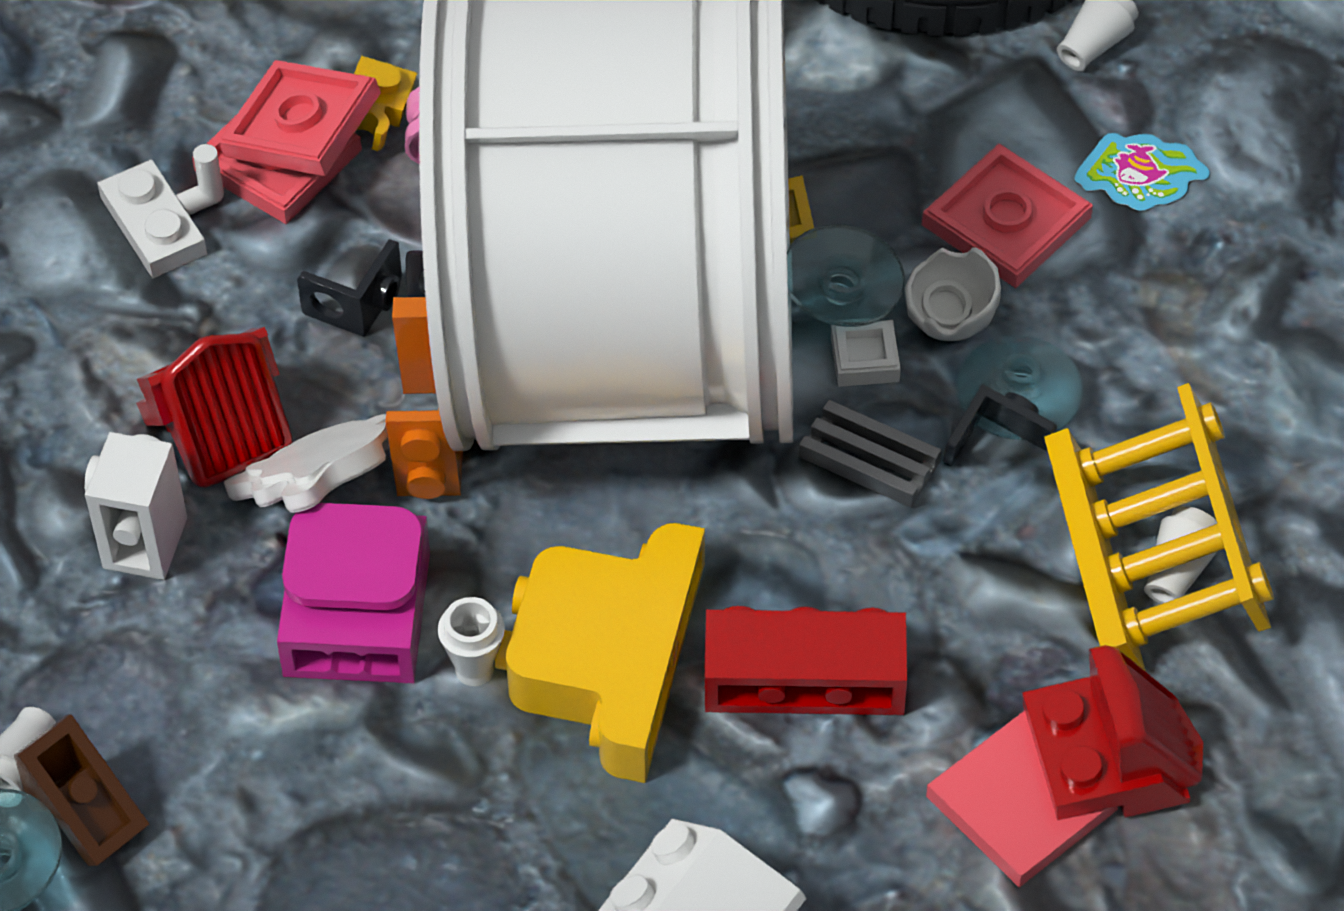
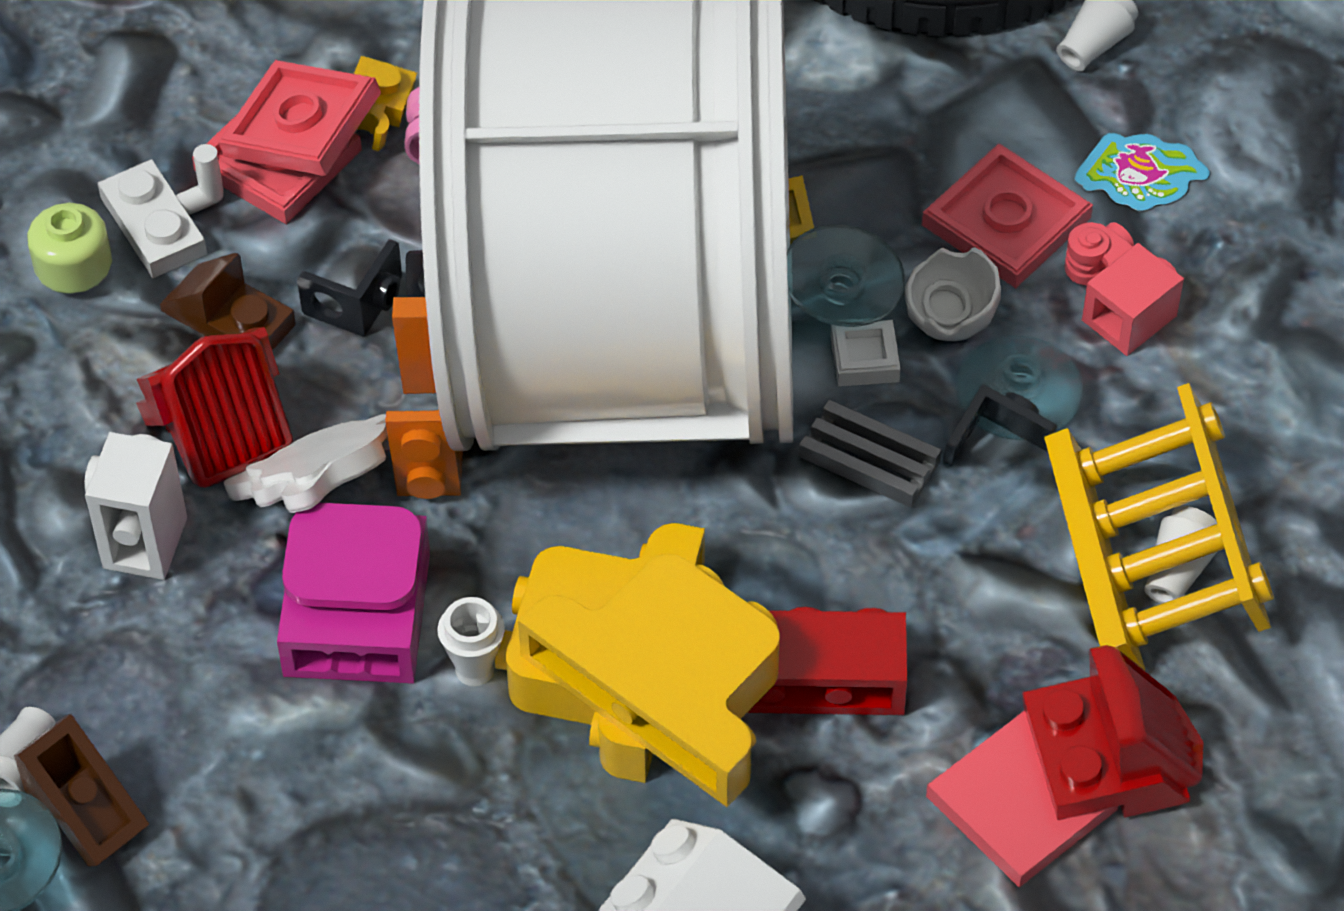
(69, 248): none -> yellowish green head
(219, 302): none -> reddish brown slope
(666, 664): none -> yellow brick
(1127, 286): none -> coral brick

